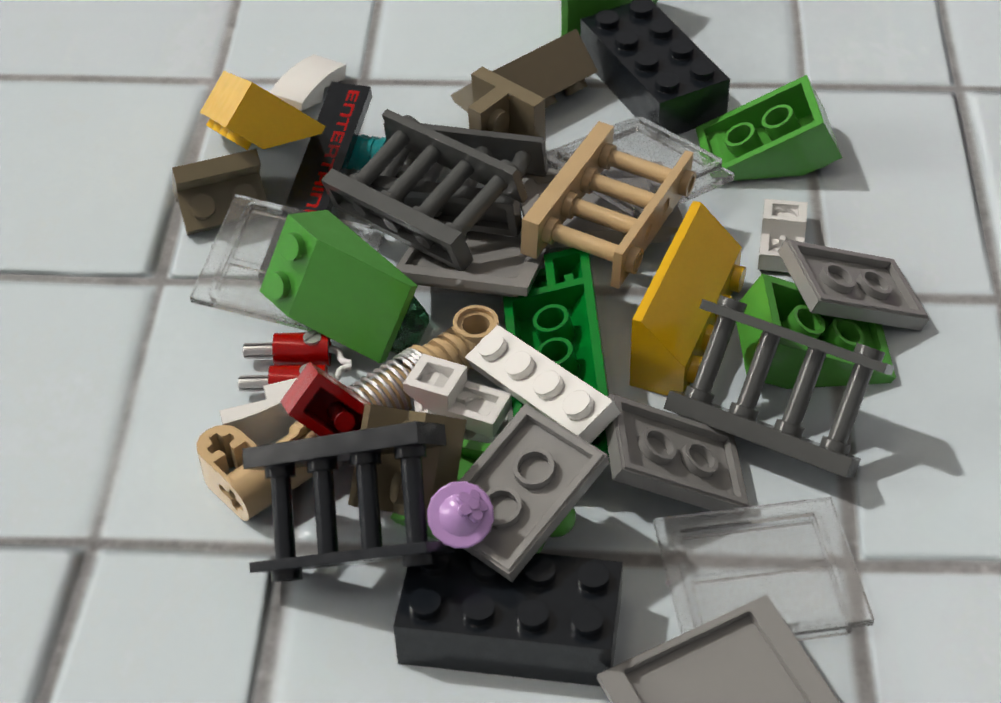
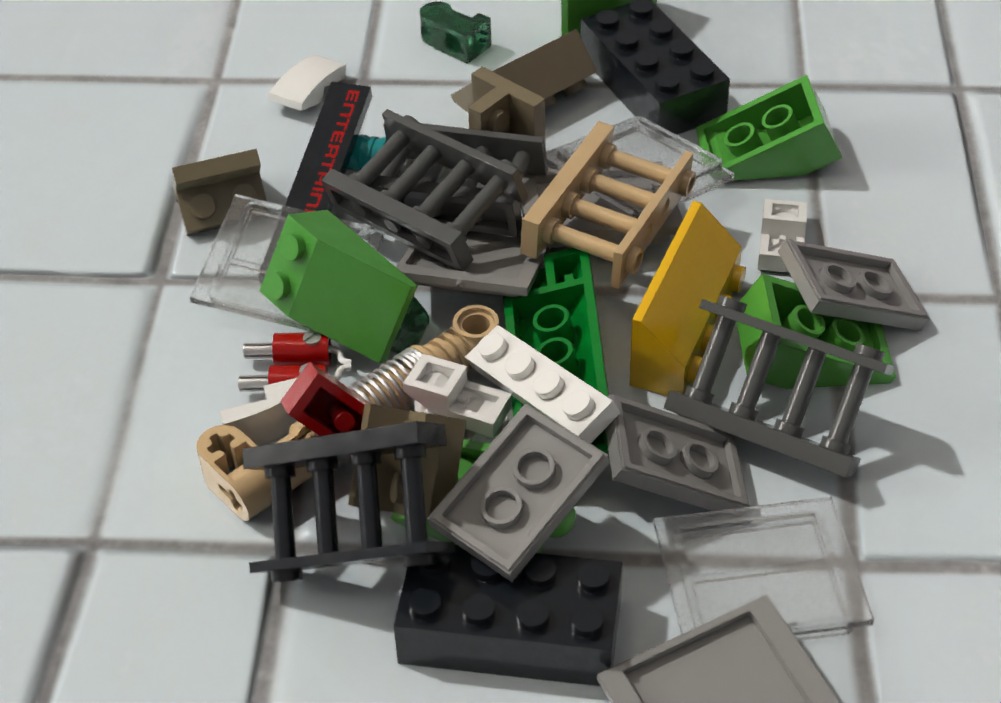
(255, 116): yellow slope -> none
(454, 32): none -> clear green leg
(460, 514): lavender hat -> none

